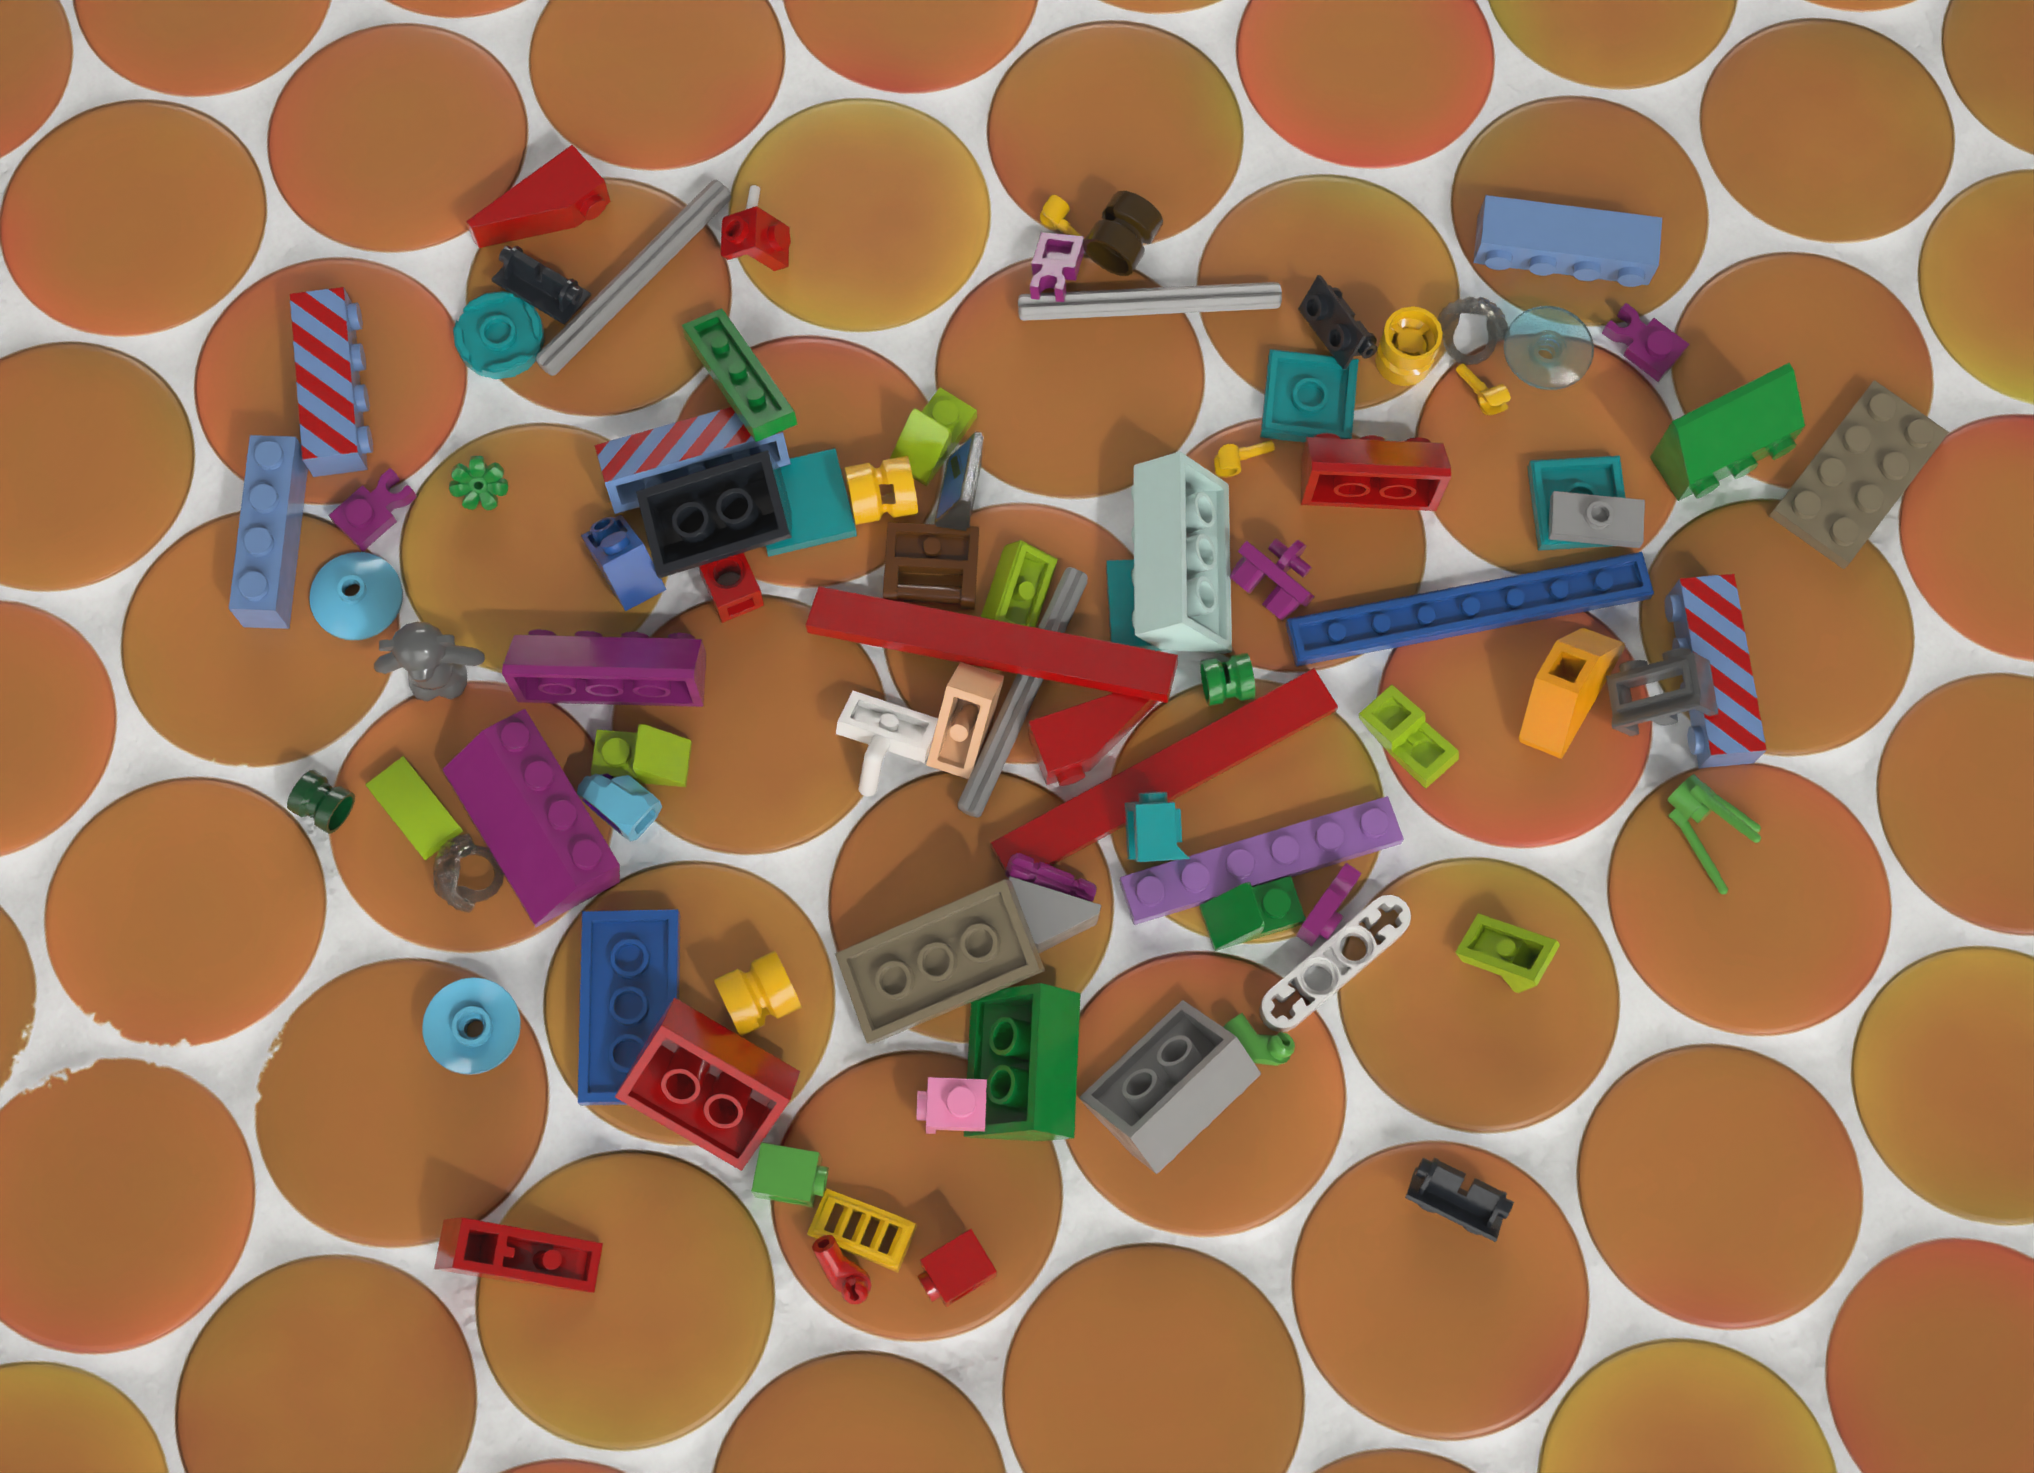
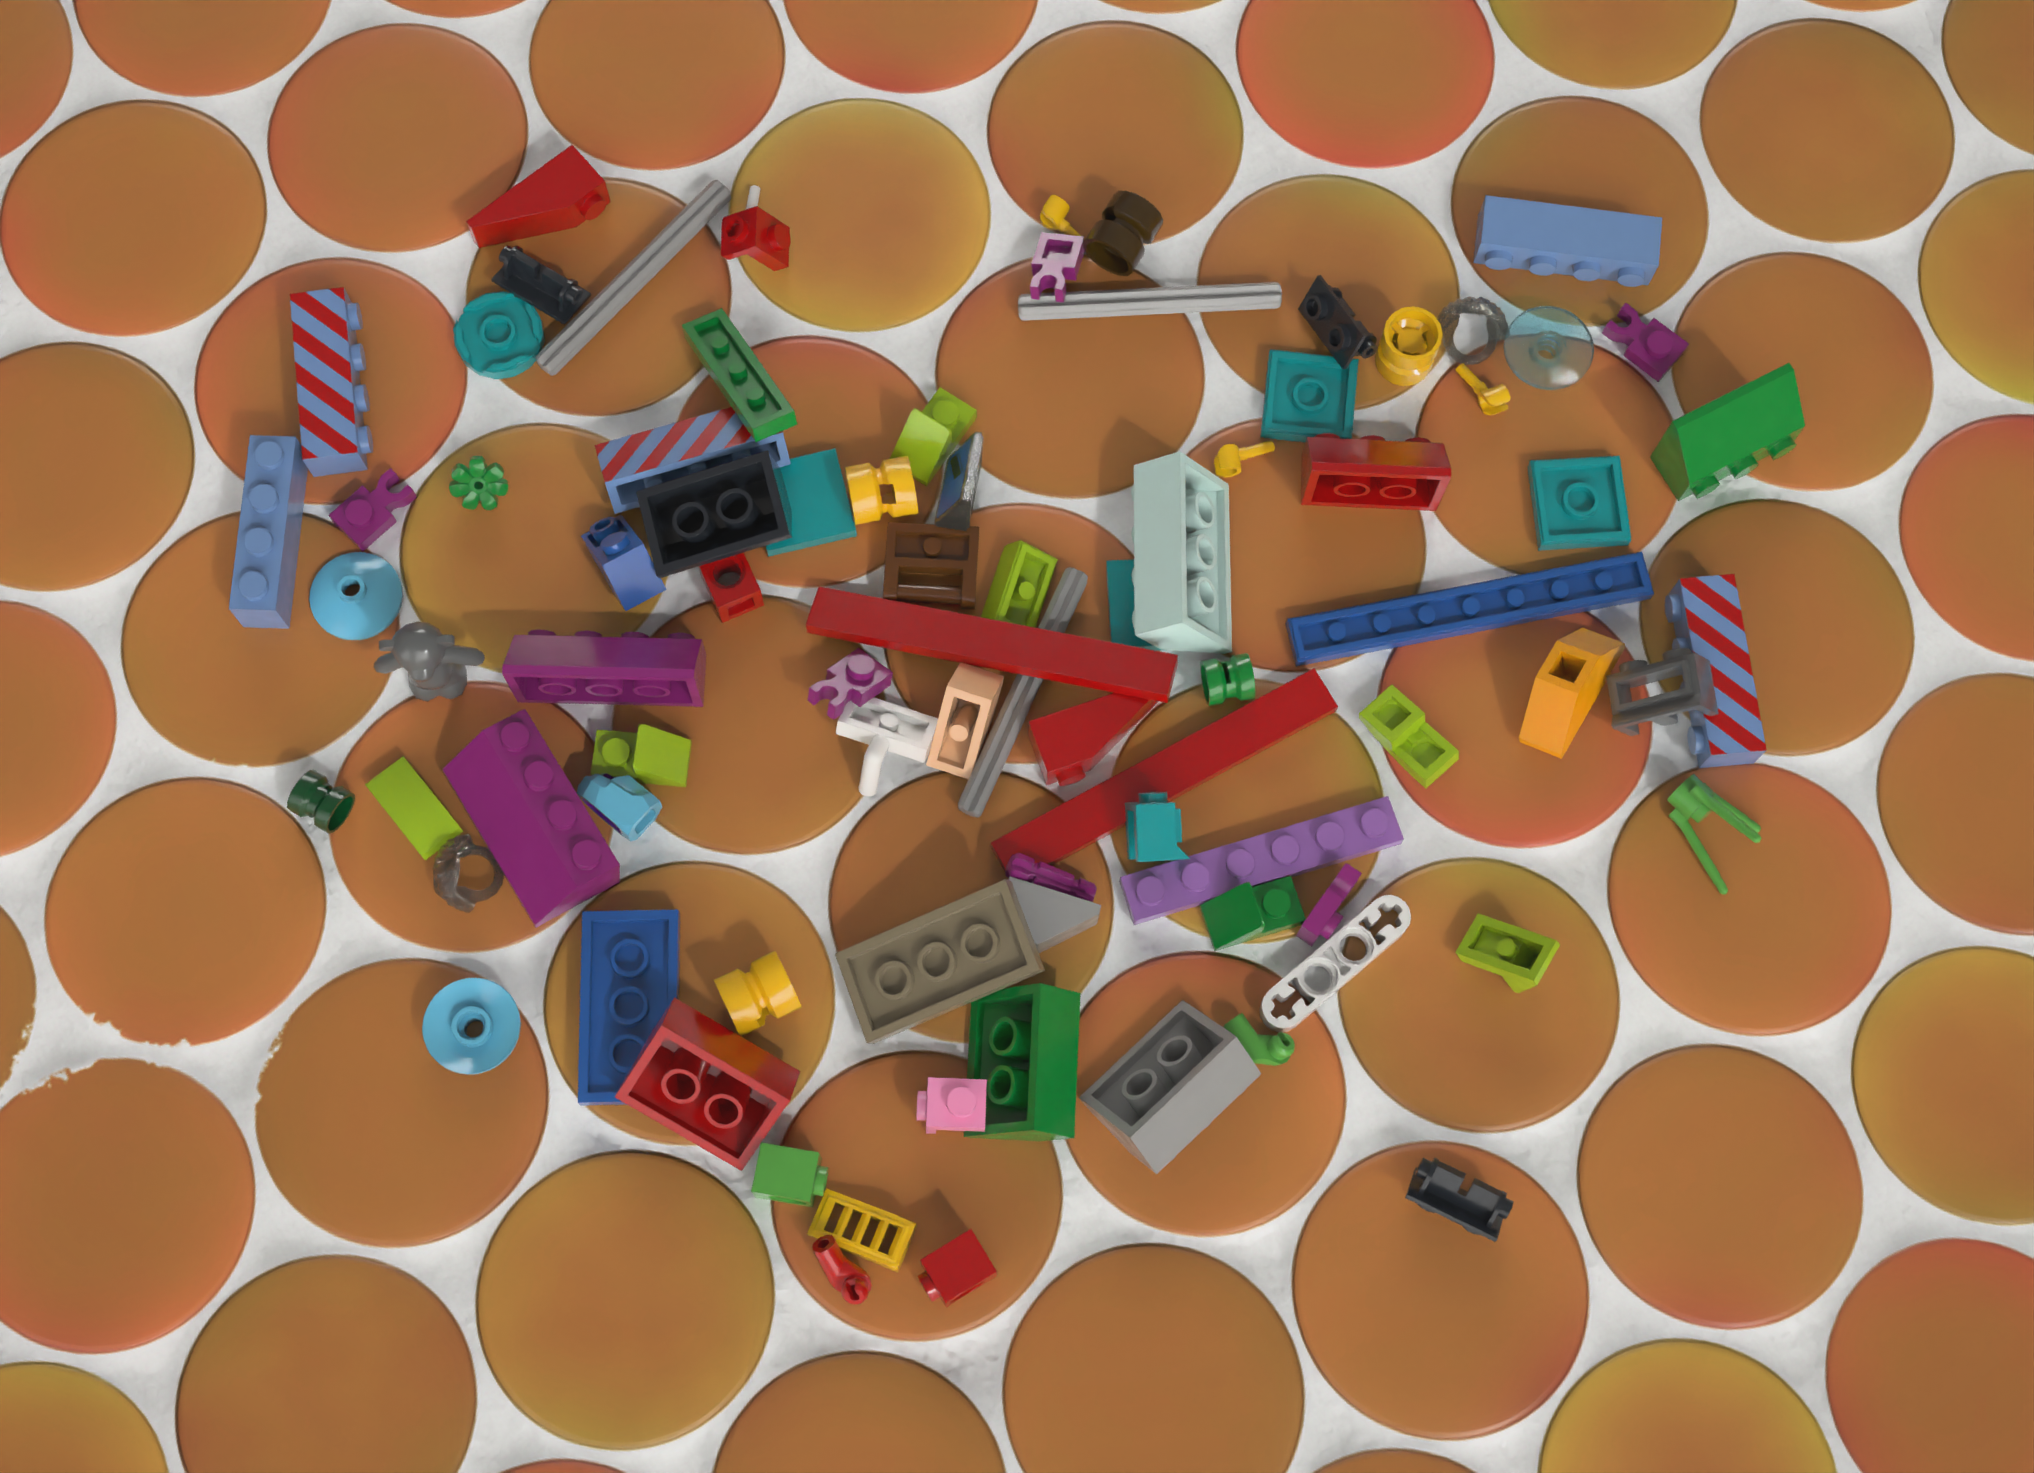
(517, 1255): red slope -> none
(851, 679): none -> magenta plate
(1256, 565): magenta hips -> none
(1596, 519): light grey plate -> none
(1859, 474): dark tan plate -> none

